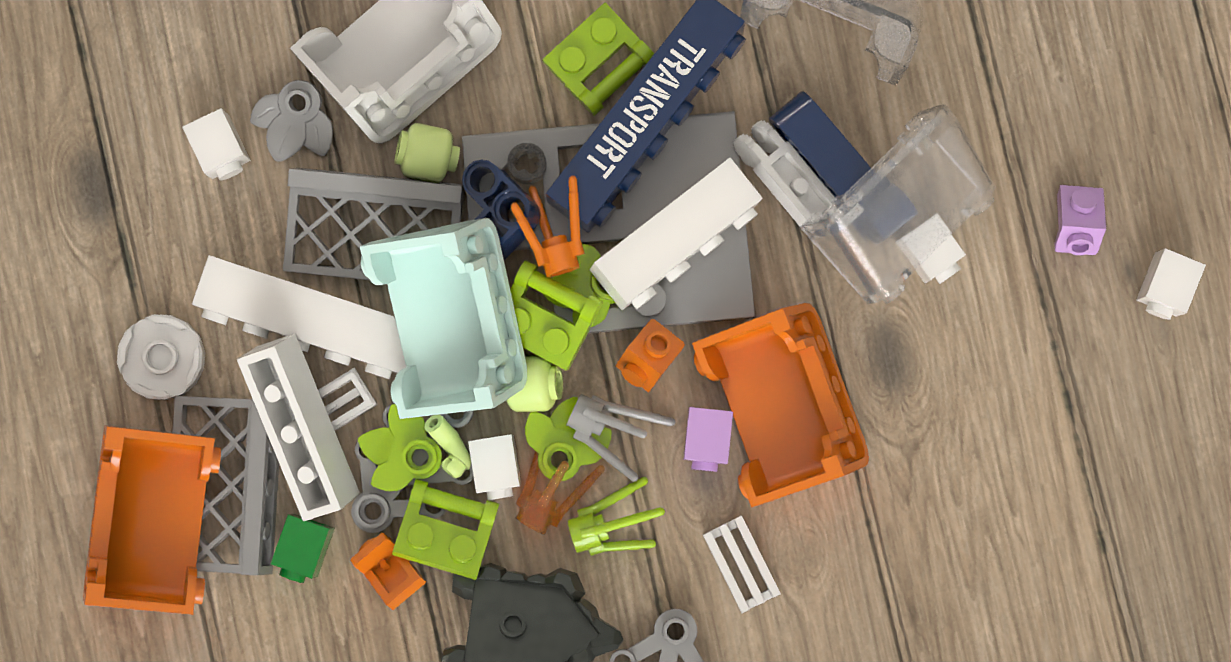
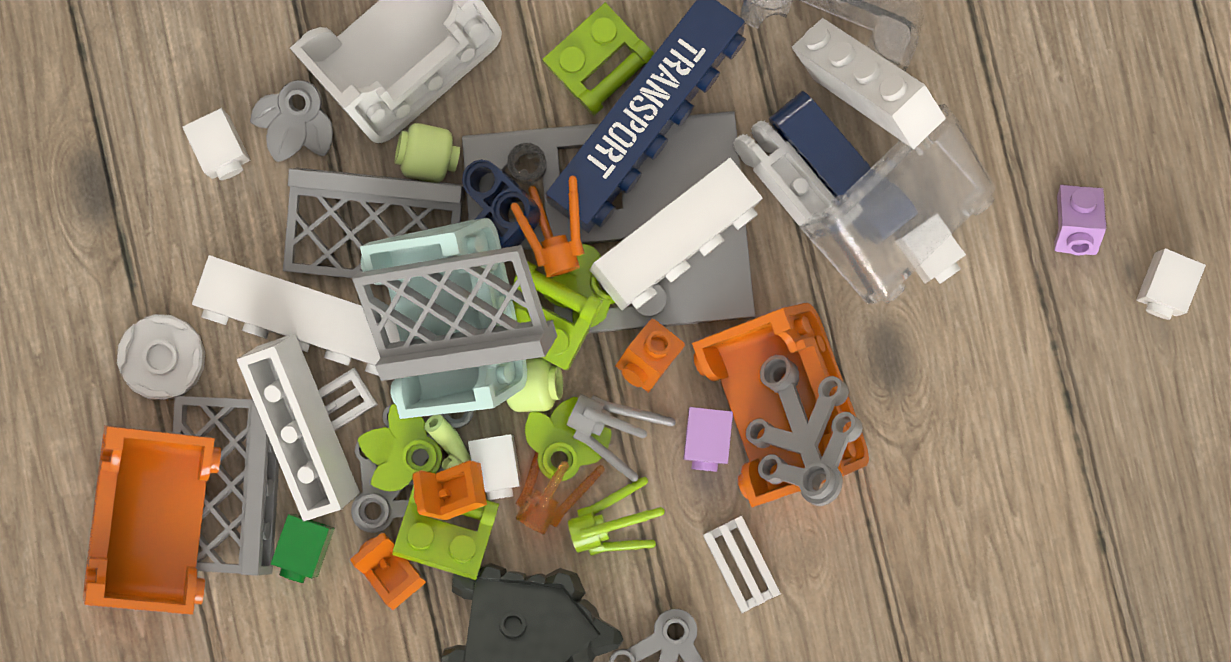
(449, 491): none -> orange bracket
(471, 345): none -> light grey fence
(805, 433): none -> light grey plant
(869, 83): none -> white brick

